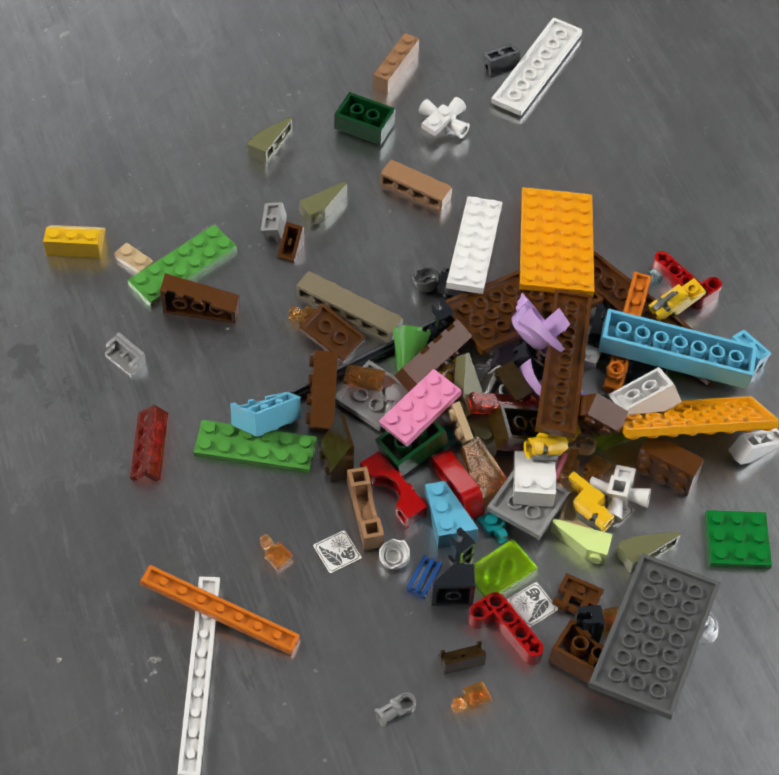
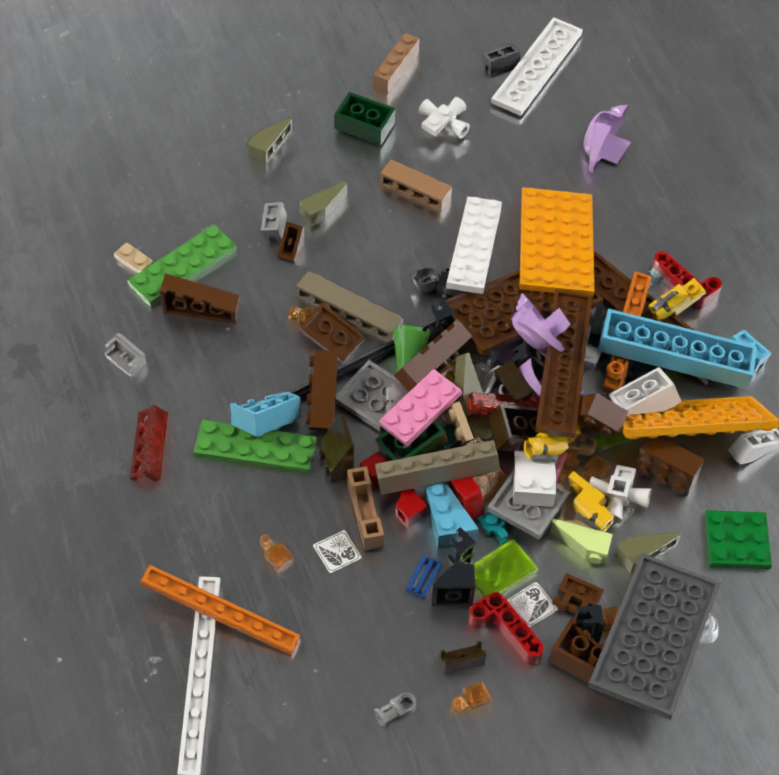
(74, 241): yellow slope -> none
(364, 377): clear orange plate -> none
(394, 554): white hair -> none
(437, 467): none -> dark tan brick
(601, 137): none -> lavender animal

